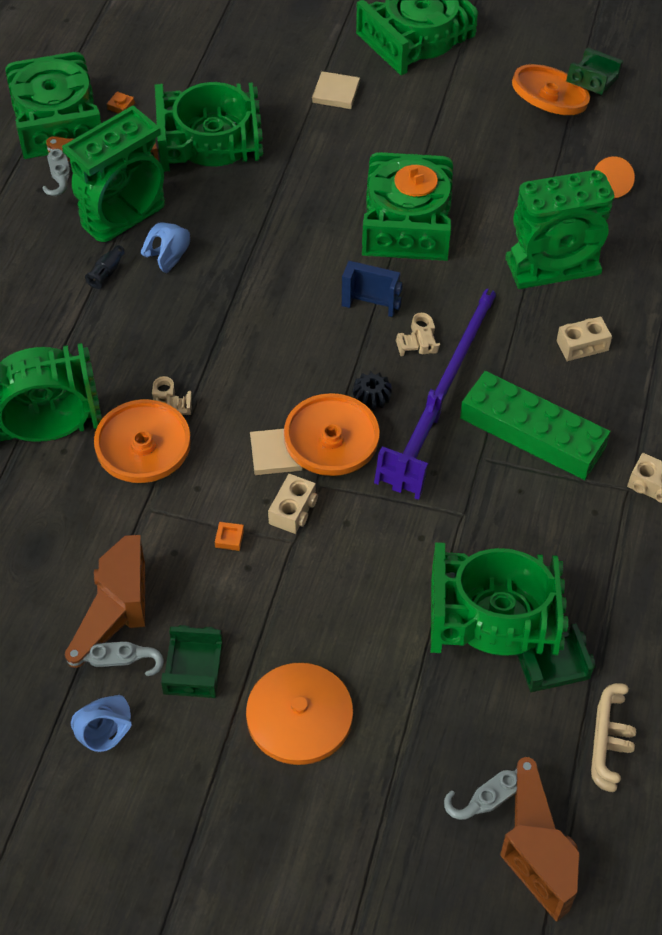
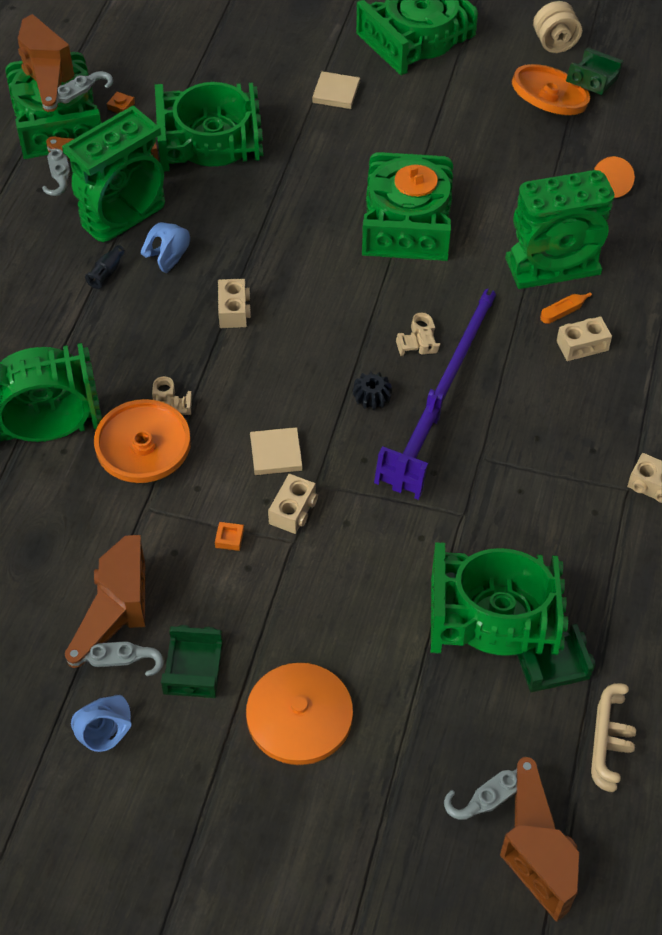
(50, 63): none -> dark orange slope
(232, 303): none -> tan brick
(331, 434): orange dish -> none
(371, 285): dark blue panel -> none
(534, 425): green brick -> none
(557, 27): none -> tan wheel
(563, 307): none -> orange piece

